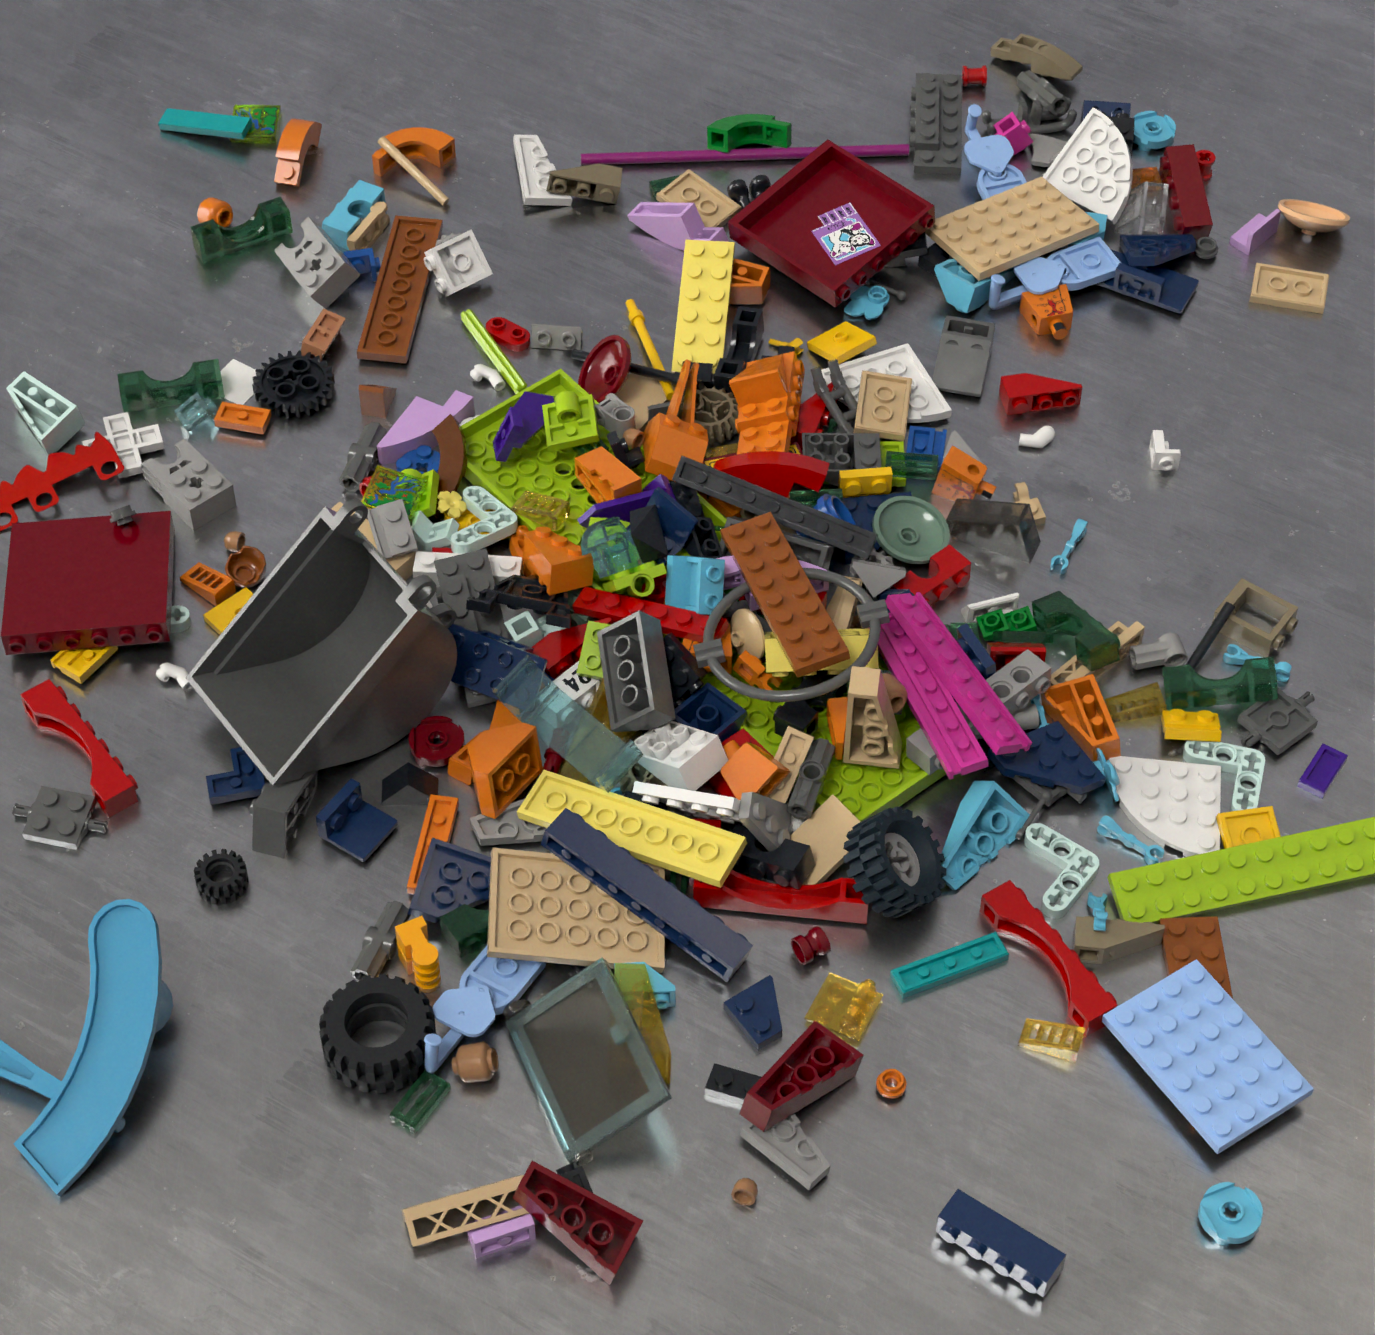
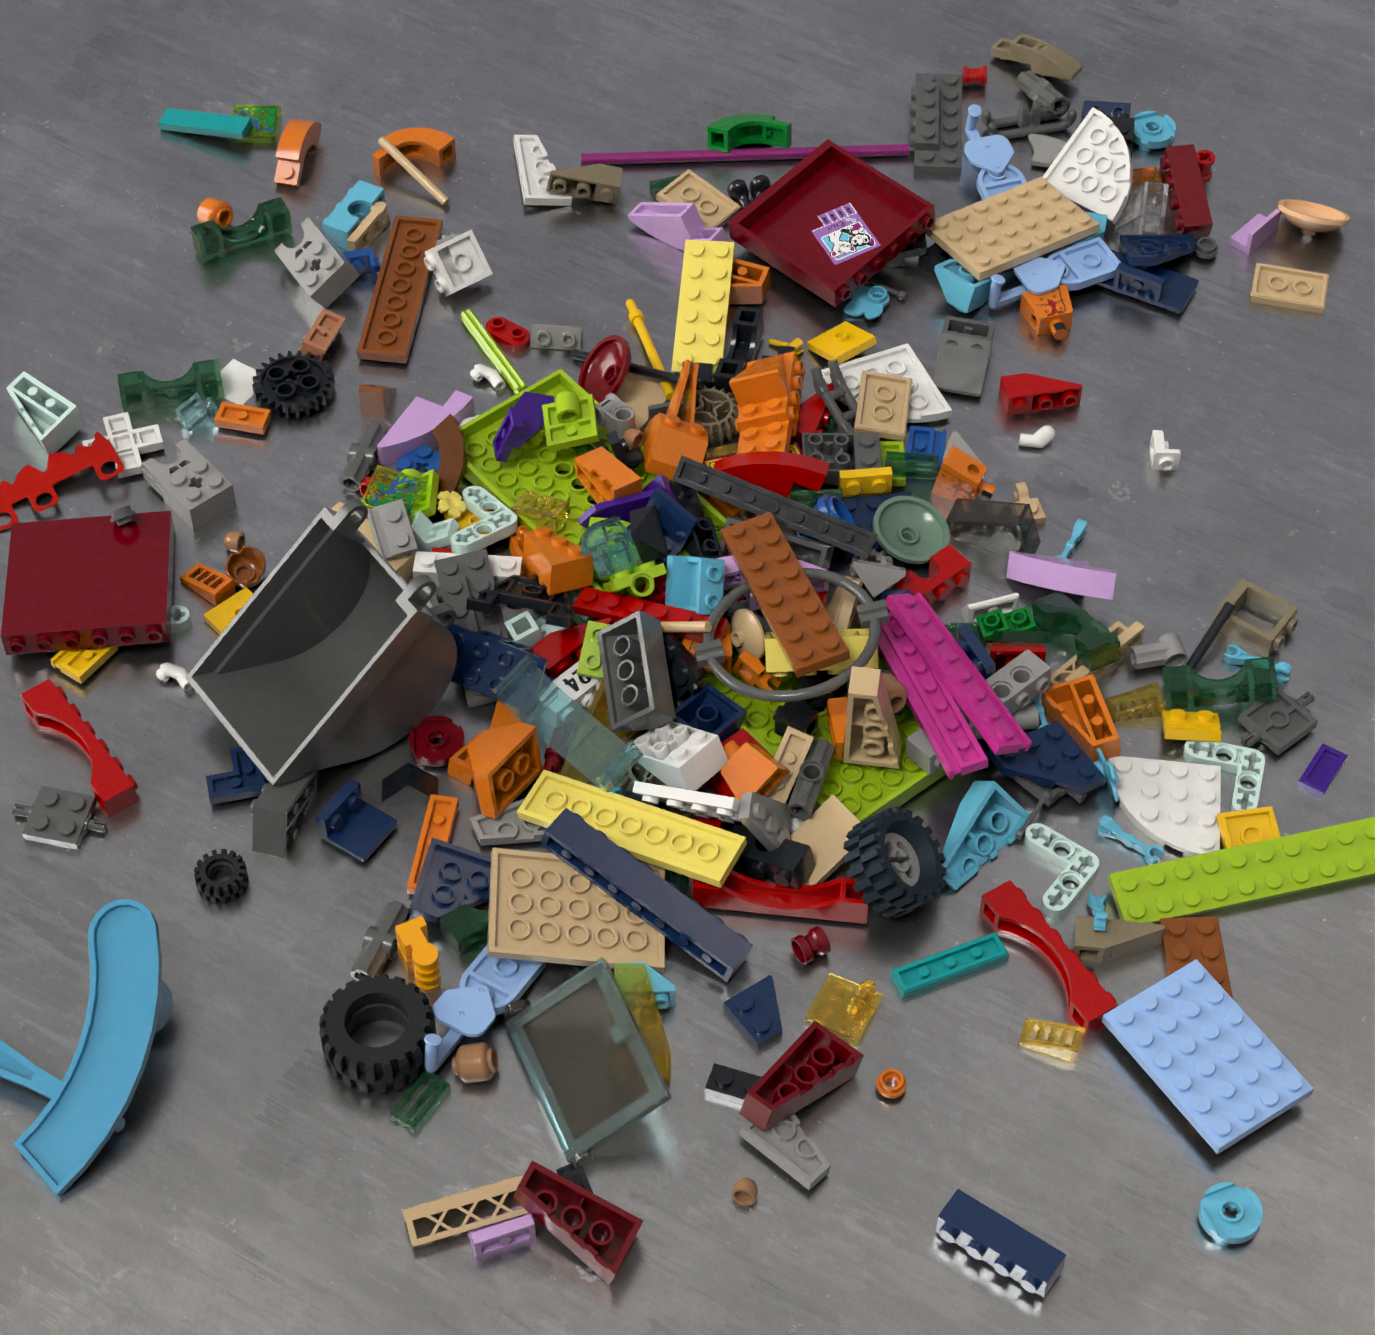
(686, 626): none -> tan bar
(1014, 131): dark pink brick -> none
(1061, 574): none -> lavender slope

